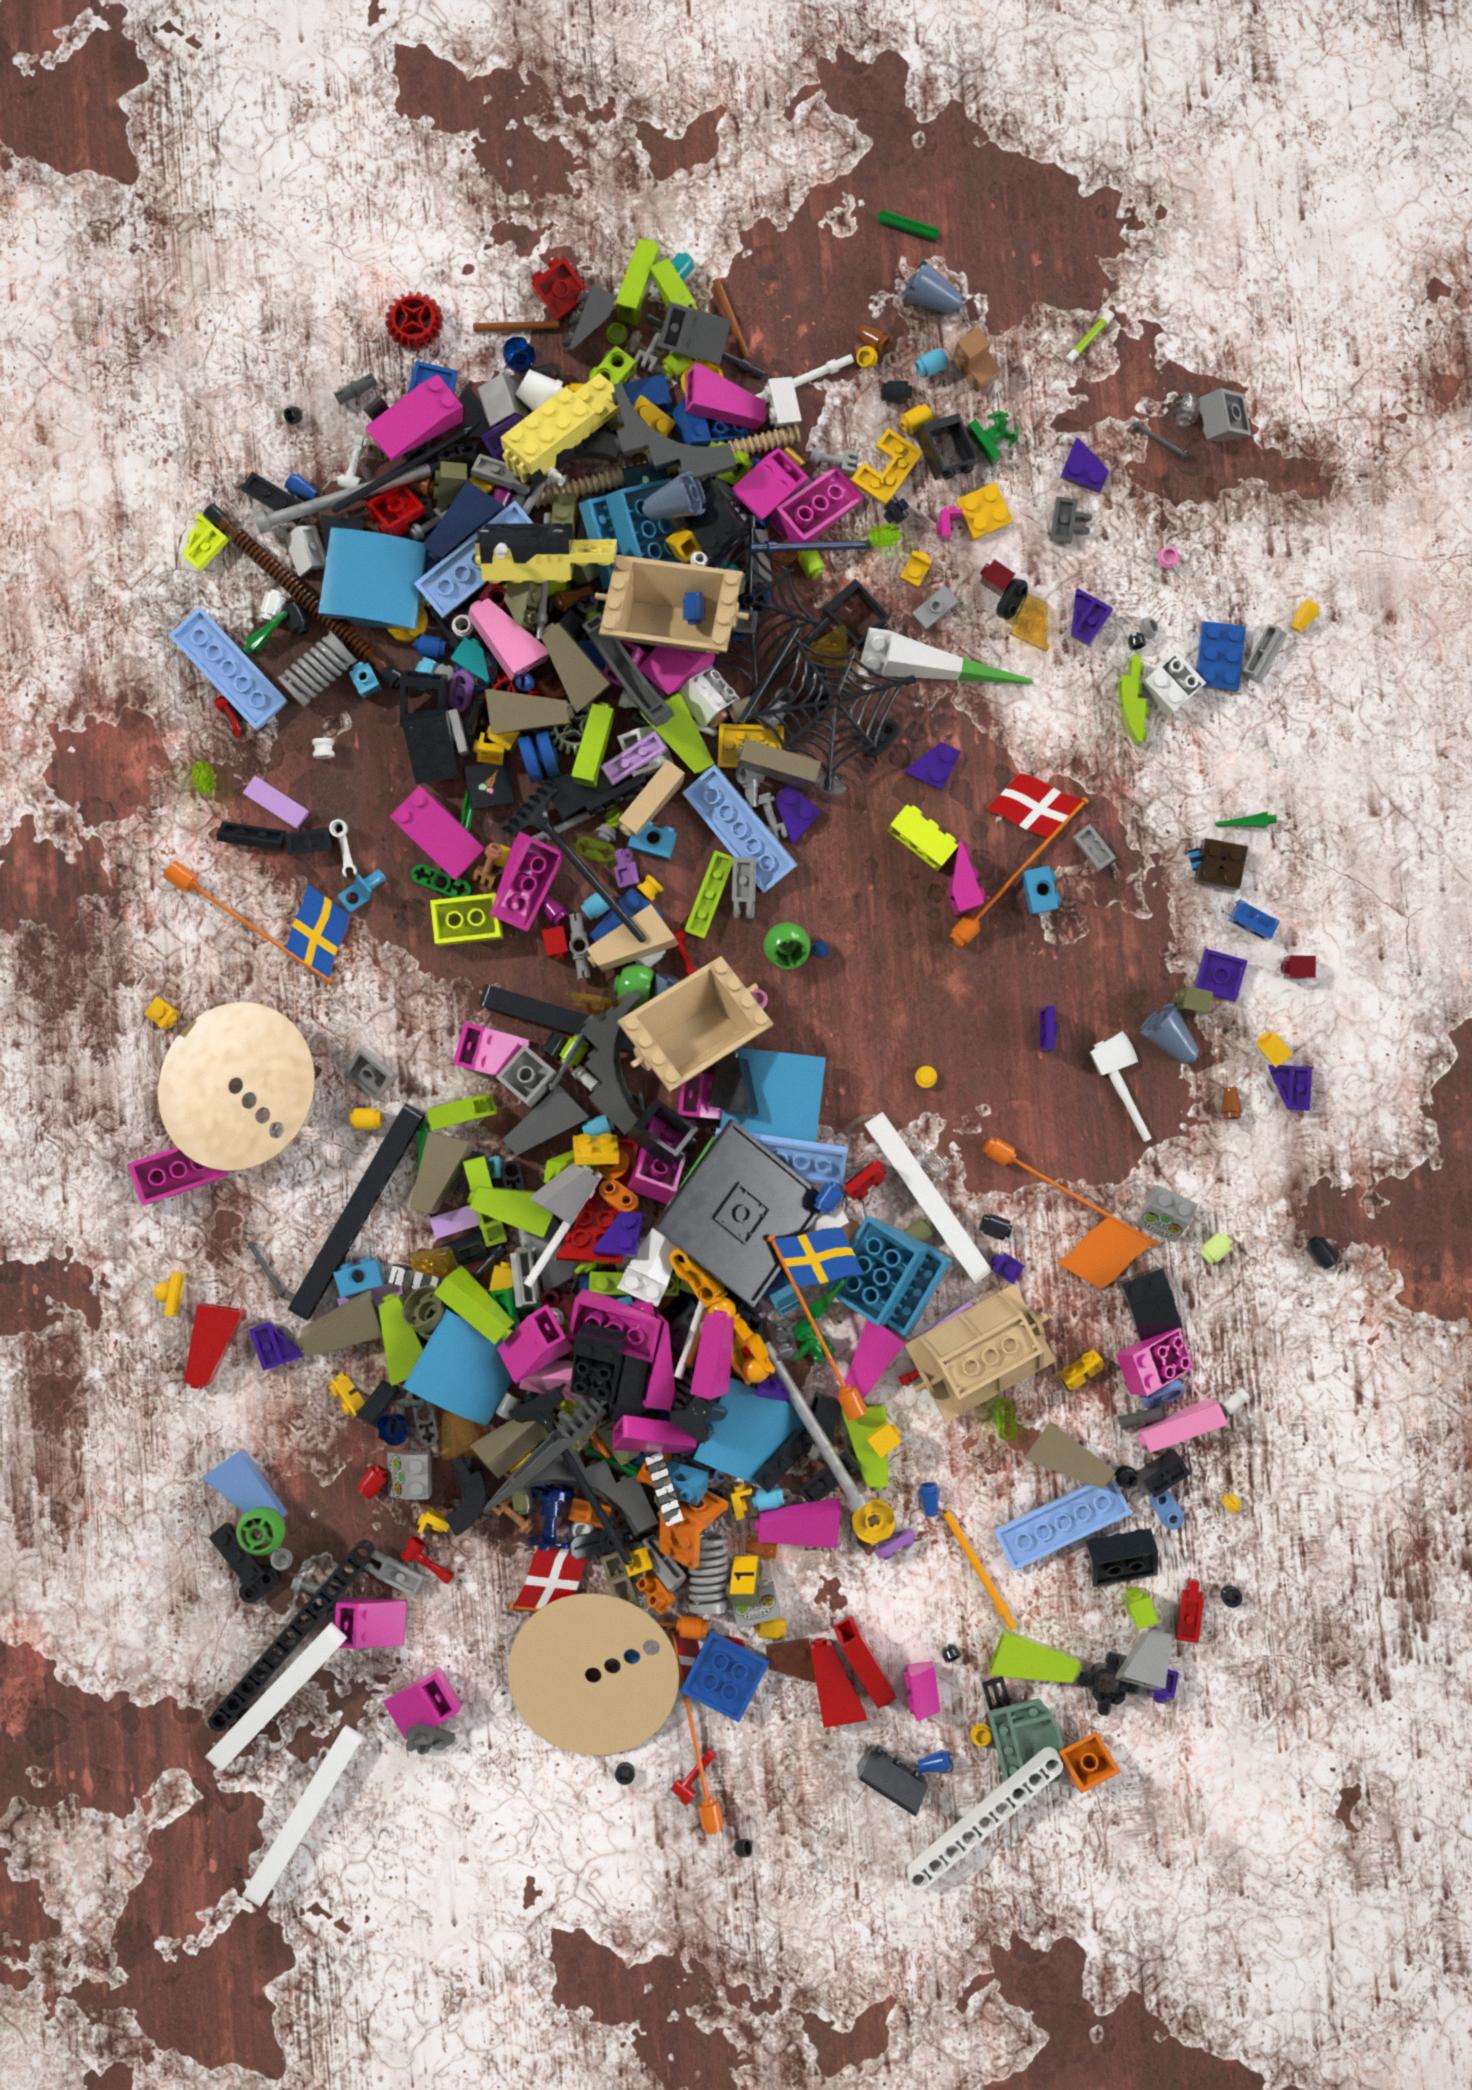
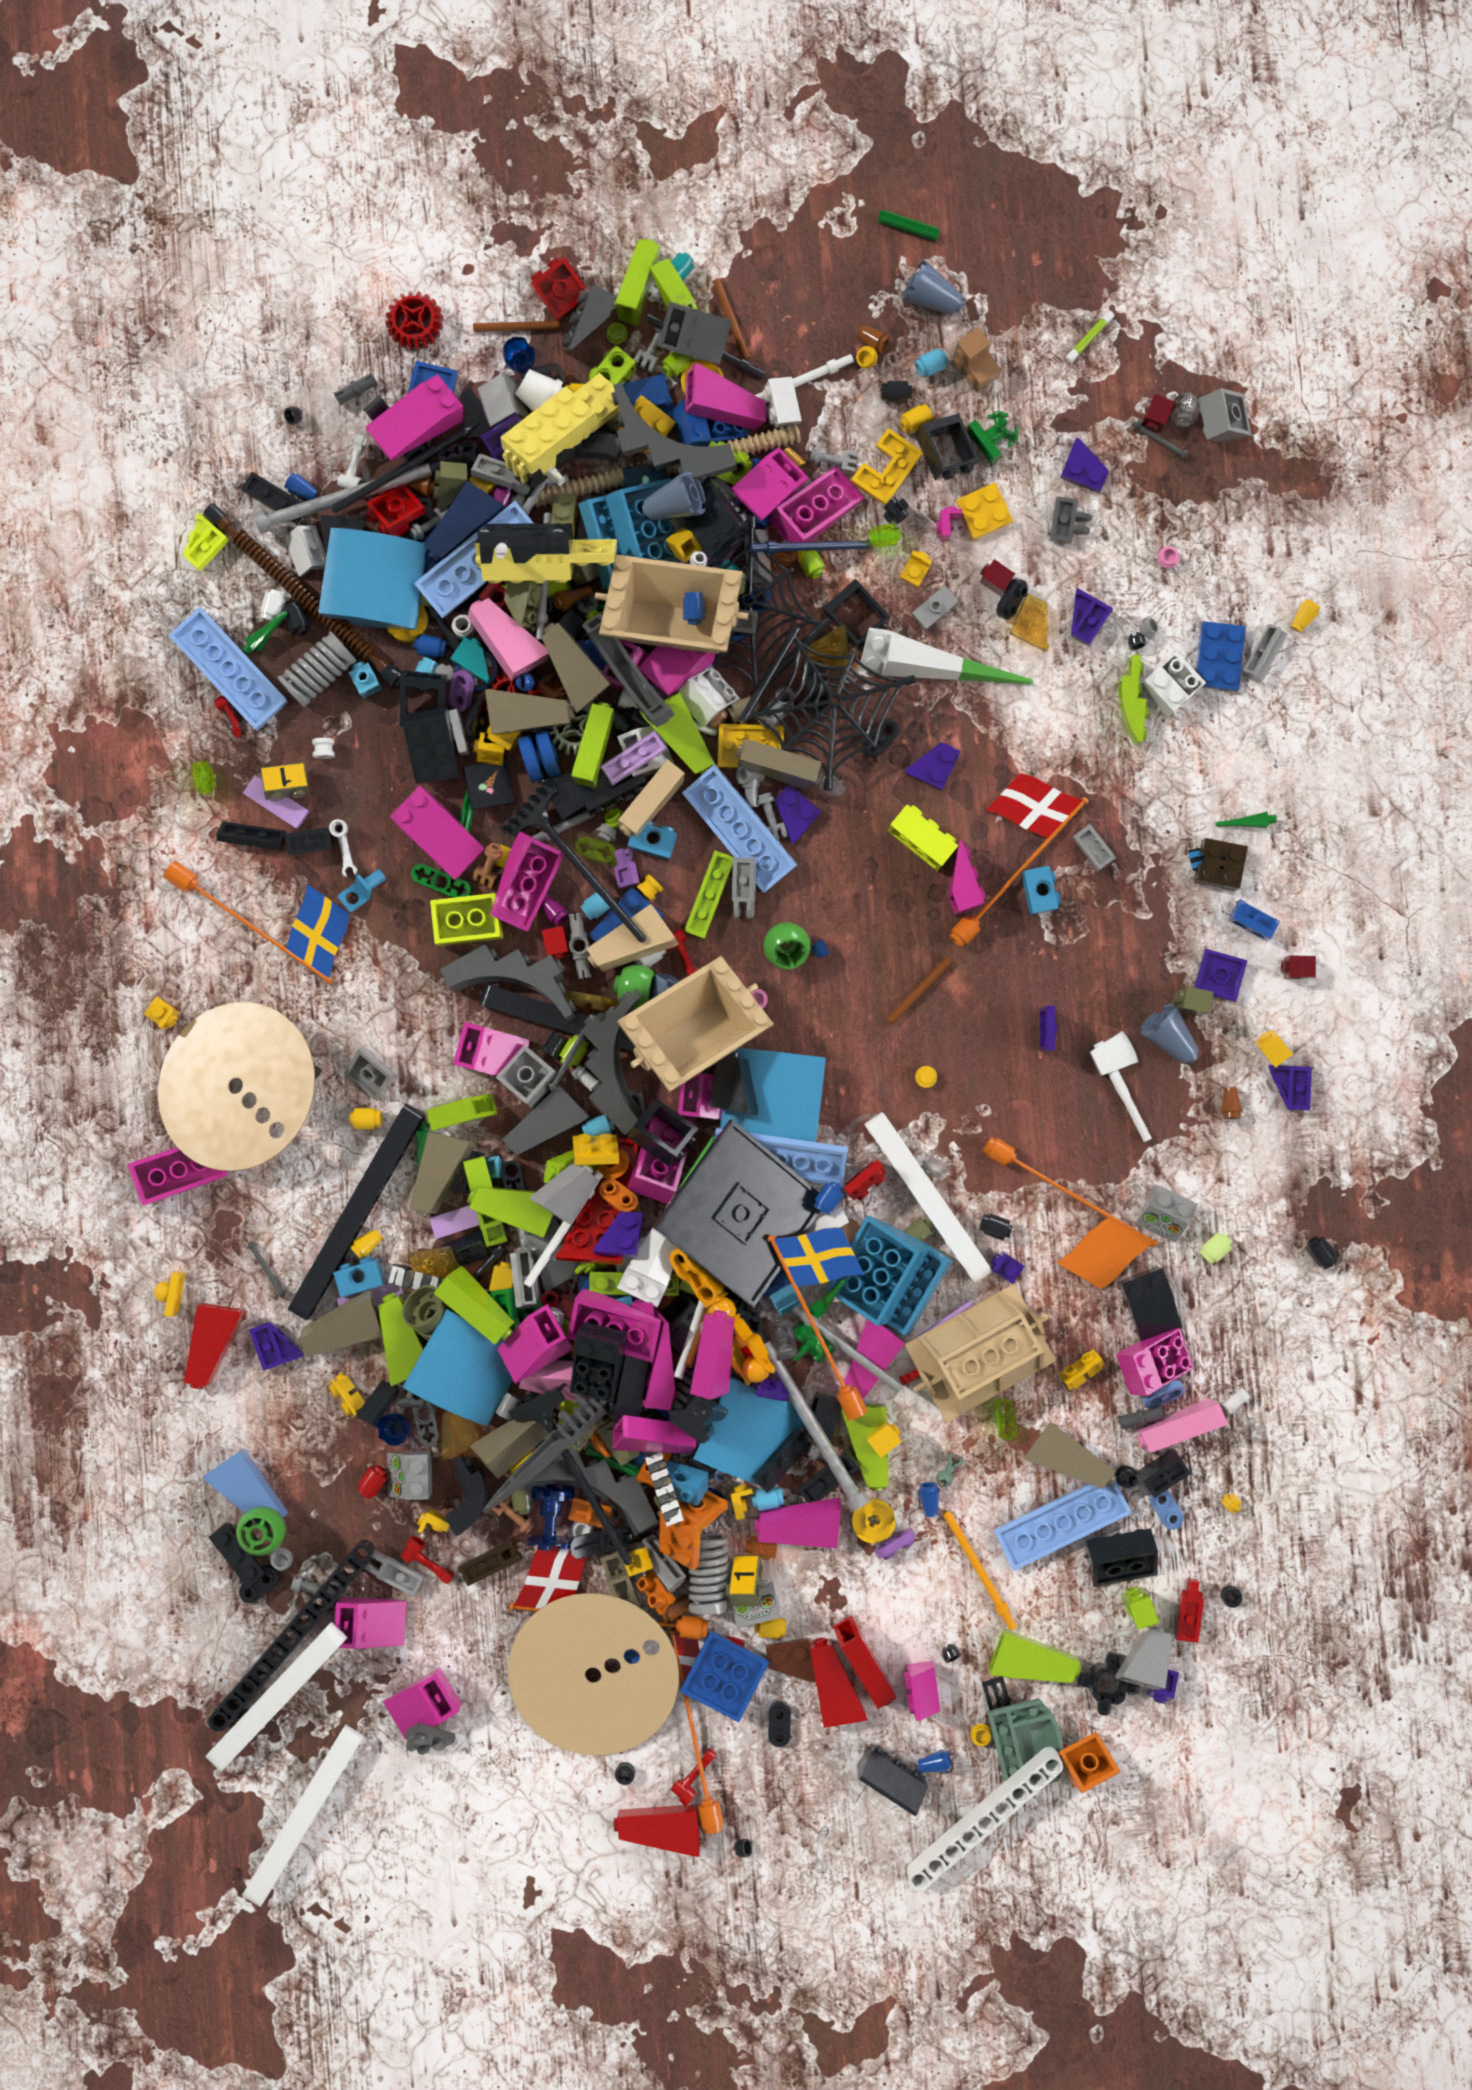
(284, 781): none -> brick
(365, 1244): none -> yellow cone
(485, 966): none -> dark grey arch
(489, 1562): none -> dark brown plate
(621, 722): none -> black brick
(661, 1828): none -> red slope
(676, 1609): none -> dark orange cone
(779, 1724): none -> black plate
(883, 1376): none -> light grey bar
(922, 987): none -> dark orange bar
(946, 1474): none -> sand green arm
(1157, 413): none -> dark red brick

